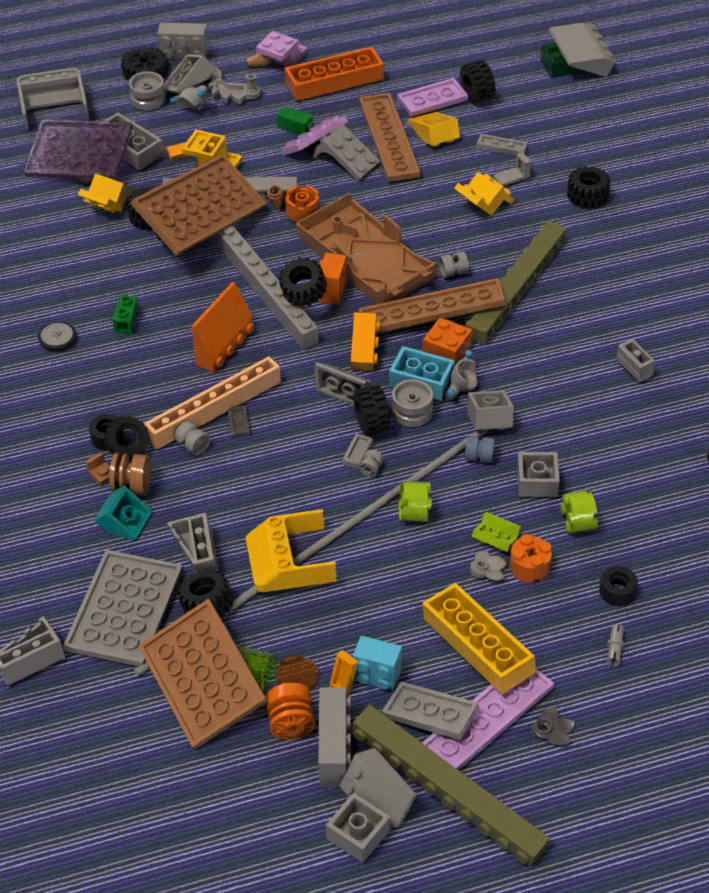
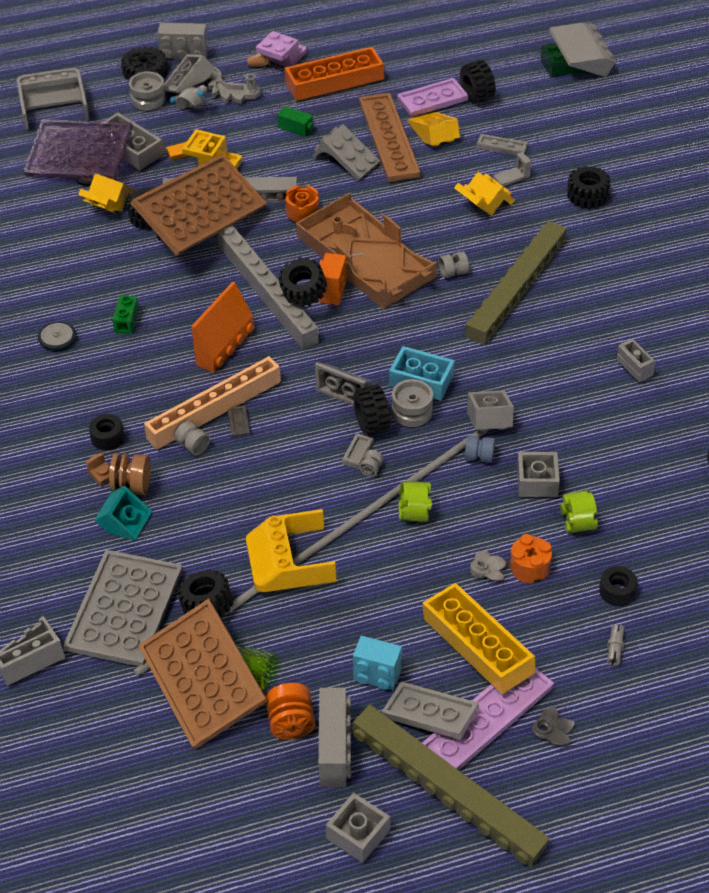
(126, 423): black tyre -> none
(196, 541): light grey wedge -> none
(275, 195): medium nougat cone -> none
(297, 670): clear orange tile -> none
(313, 135): lavender plate -> none
(343, 671): light orange tile -> none
(364, 341): light orange brick -> none
(378, 784): light grey slope -> none
(437, 304): medium nougat plate -> none
(447, 340): orange brick -> none
(462, 377): light grey piece -> none
(497, 532): lime bracket -> none

